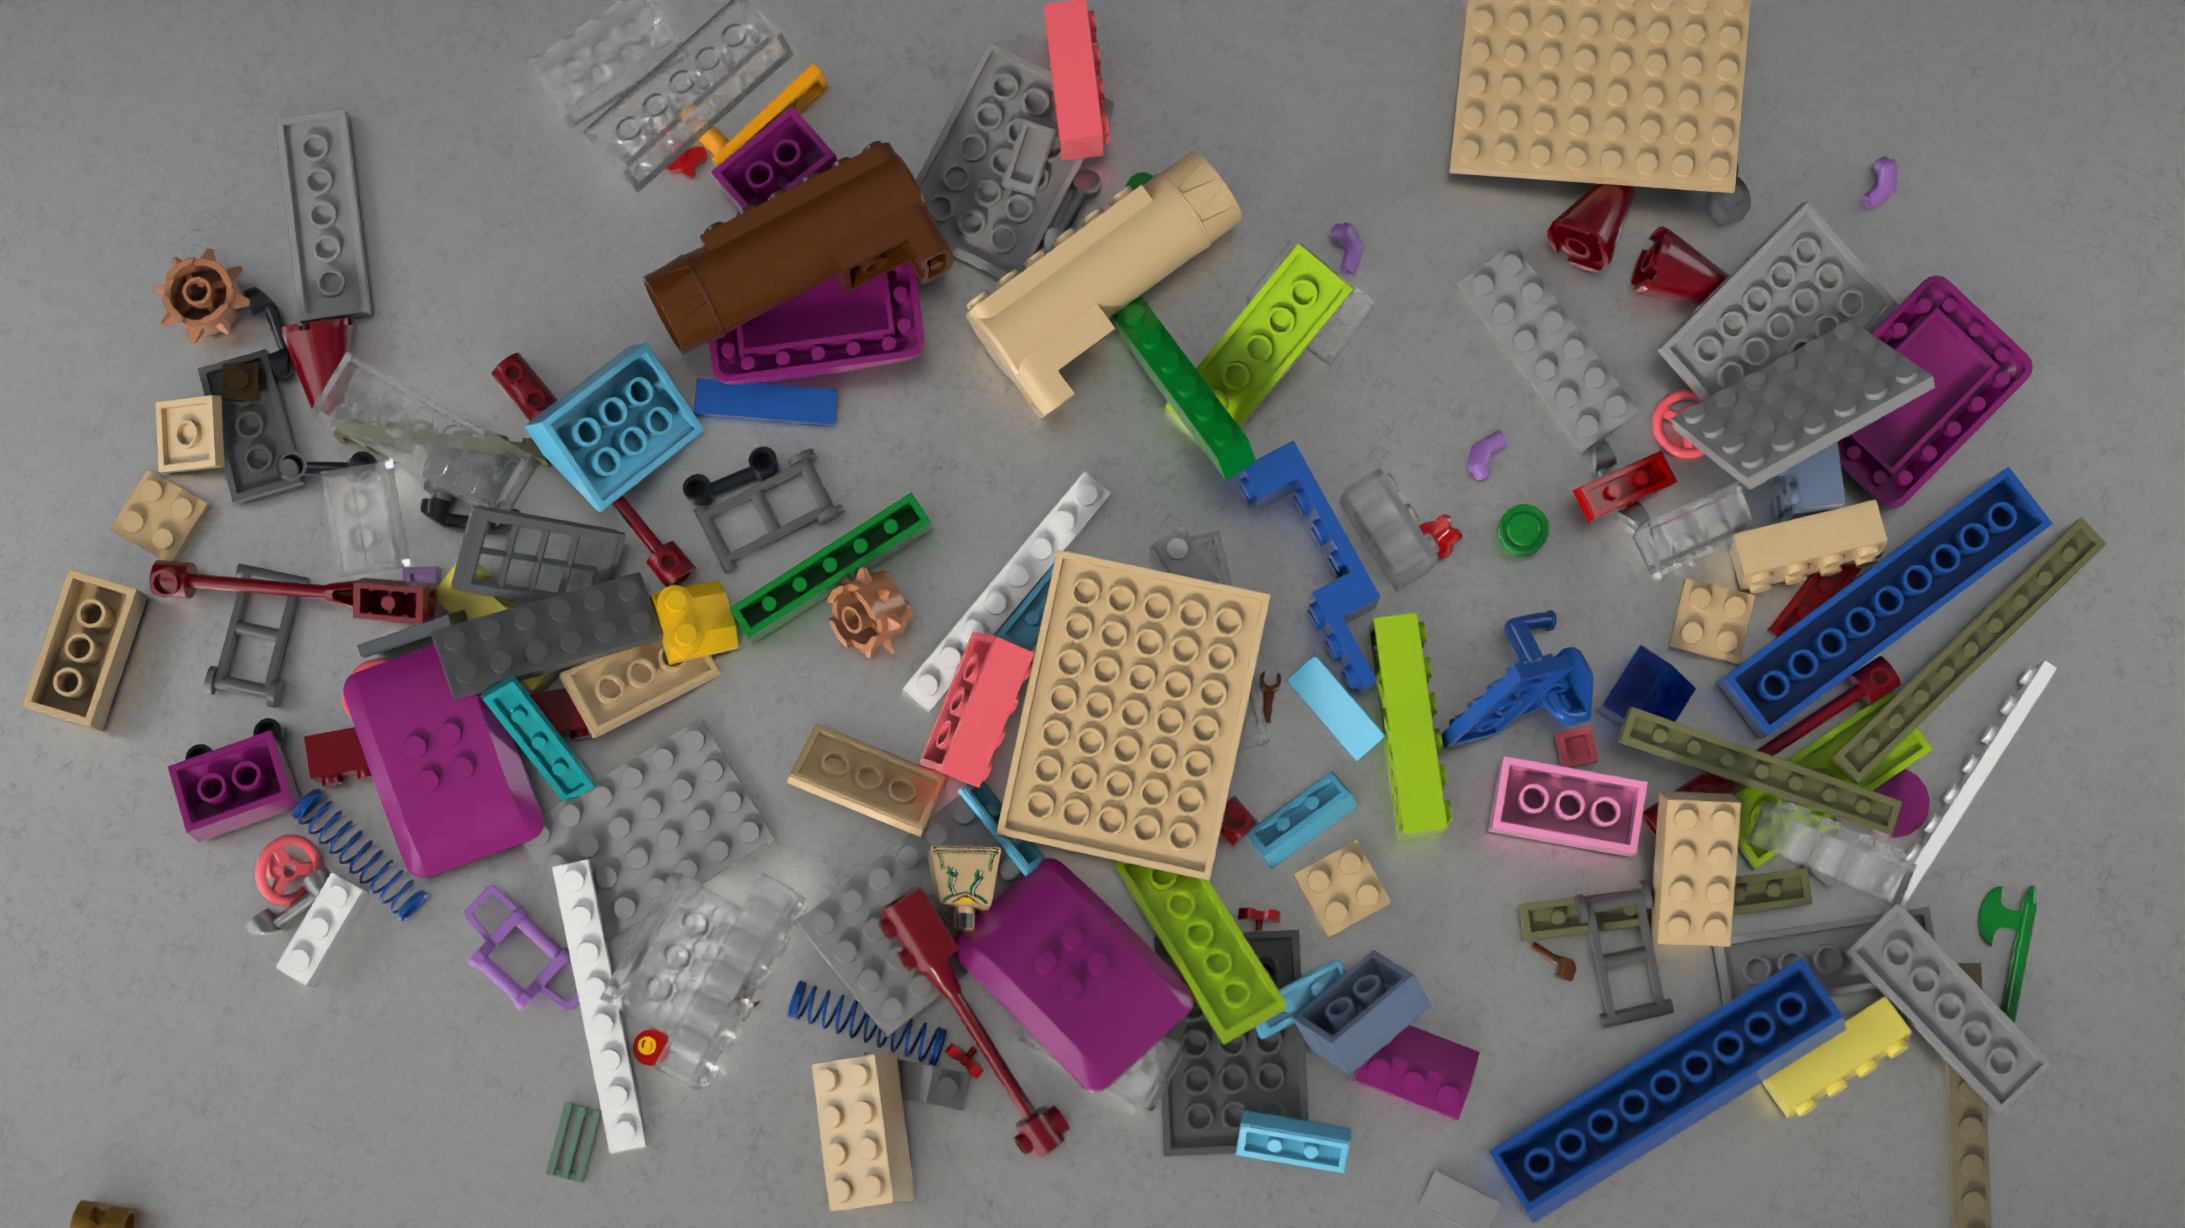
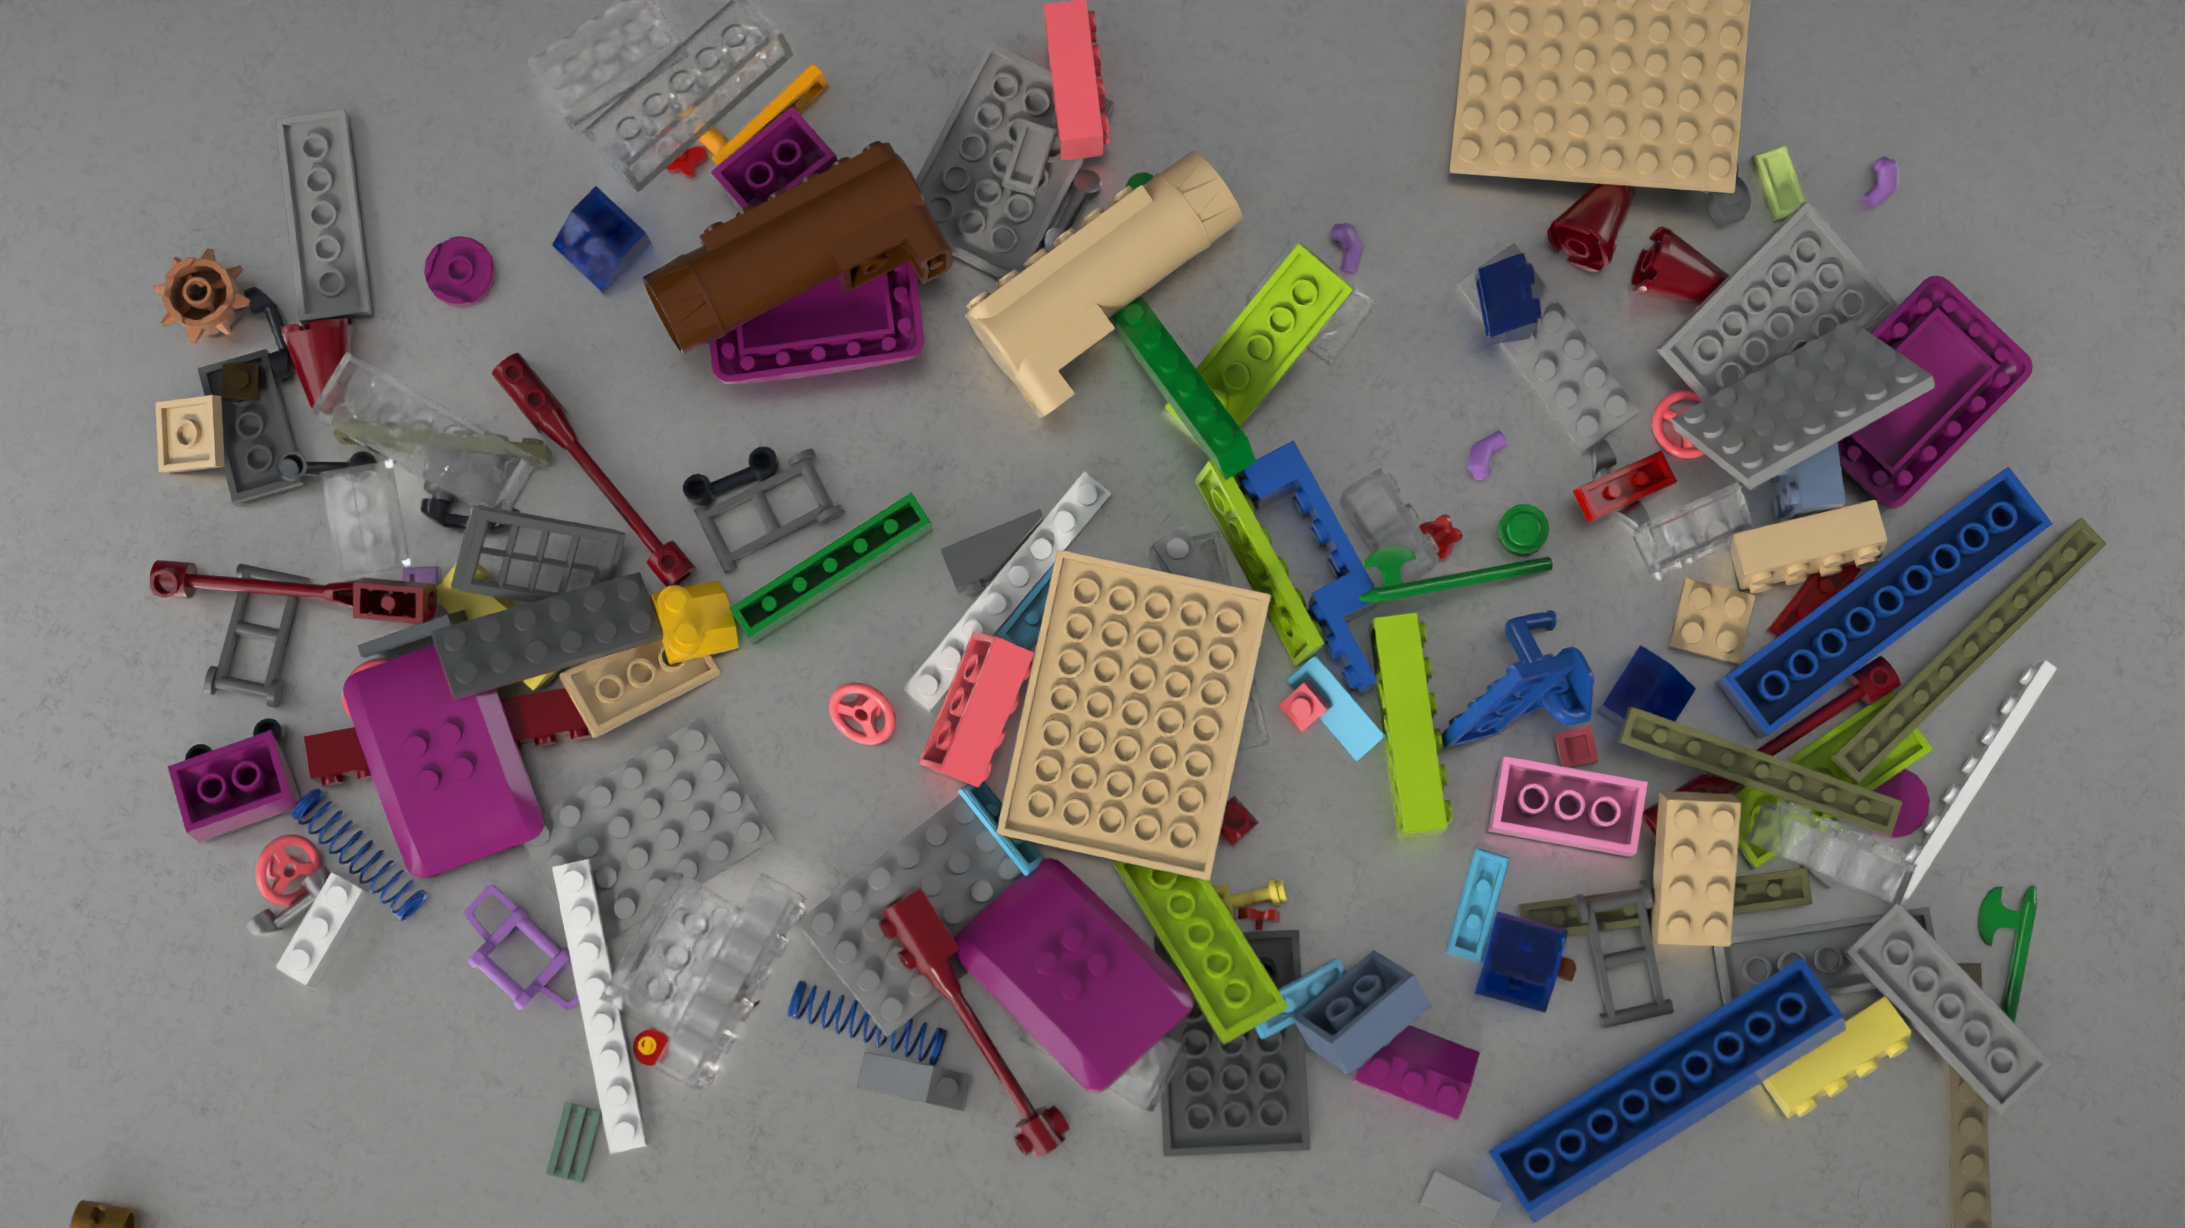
(85, 650): tan brick -> none
(160, 517): tan plate -> none
(460, 271): none -> magenta tile
(538, 738): teal plate -> none
(600, 239): none -> clear blue slope
(615, 426): medium azure slope -> none
(766, 402): blue tile -> none
(863, 1131): tan brick -> none
(864, 710): none -> coral piece
(868, 611): nougat brick -> none
(868, 780): tan tile -> none
(963, 881): tan torso -> none
(965, 1058): red piece -> none
(985, 554): none -> dark grey slope
(1260, 564): none -> lime plate
(1268, 695): reddish brown hand -> none
(1274, 892): none -> light yellow hinge
(1293, 1141): medium azure slope -> none
(1302, 819): medium azure slope -> none
(1305, 706): none -> coral plate
(1342, 889): tan plate -> none
(1391, 558): none -> green piece
(1477, 904): none -> medium azure tile
(1507, 300): none -> clear blue slope
(1521, 962): none -> clear blue slope
(1778, 182): none -> yellowish green tile

